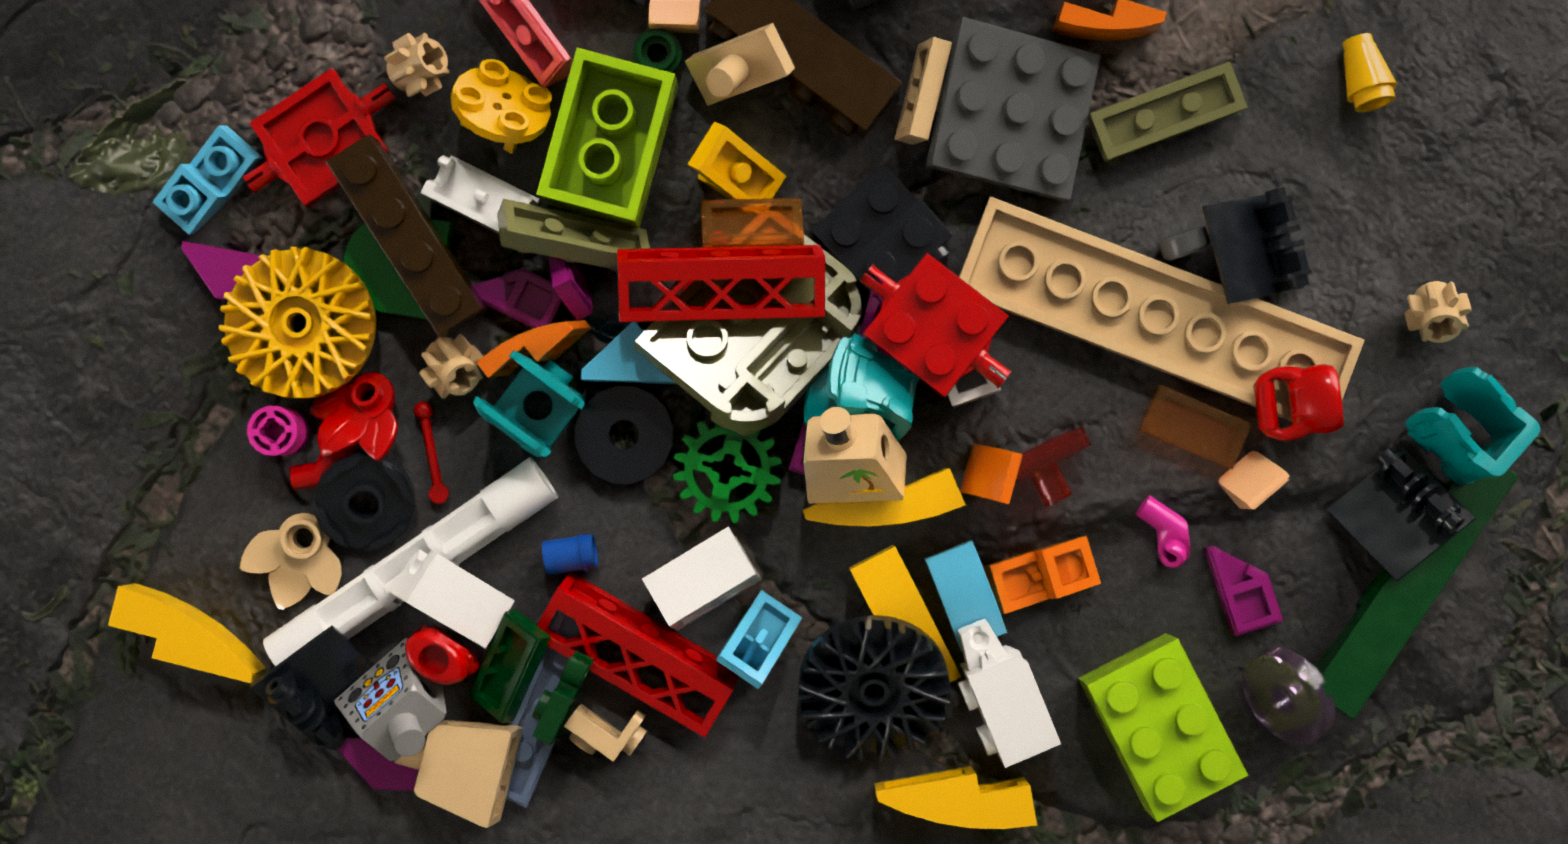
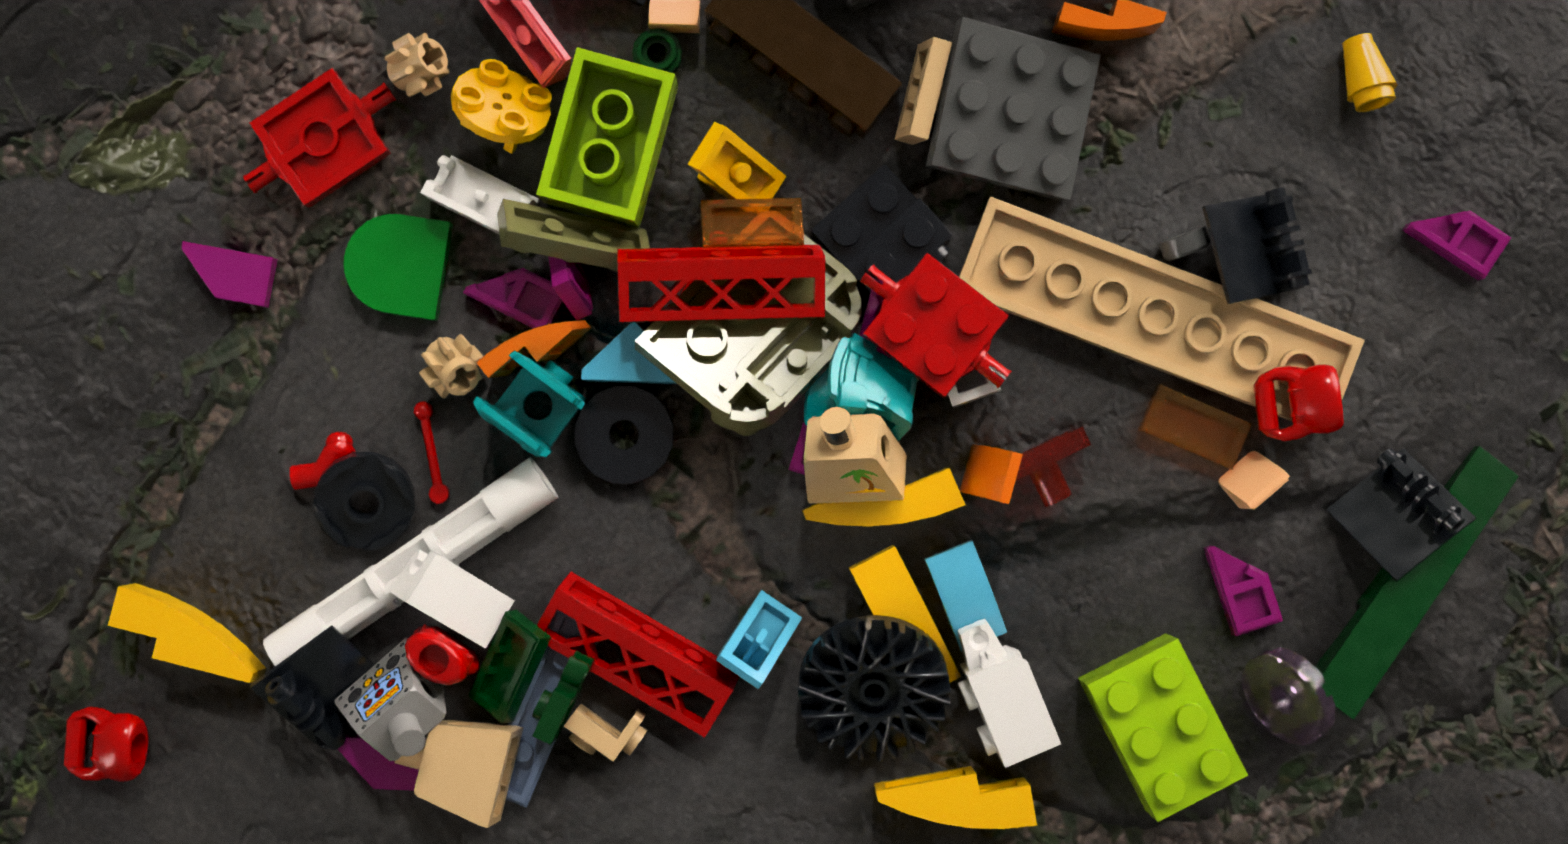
(118, 745): none -> red piece
(209, 181): medium azure slope -> none
(263, 316): yellow wheel -> none
(289, 430): dark pink wheel -> none
(290, 565): tan plate -> none
(354, 421): red plate -> none
(407, 235): dark brown brick -> none
(570, 554): blue piece -> none
(701, 579): white hinge -> none
(722, 491): green gear -> none
(740, 64): tan tile -> none
(1042, 574): orange slope -> none
(1167, 112): olive plate -> none
(1171, 531): dark pink arm -> none
(1437, 311): tan gear -> none
(1450, 439): teal piece -> none
(1462, 240): none -> magenta tile

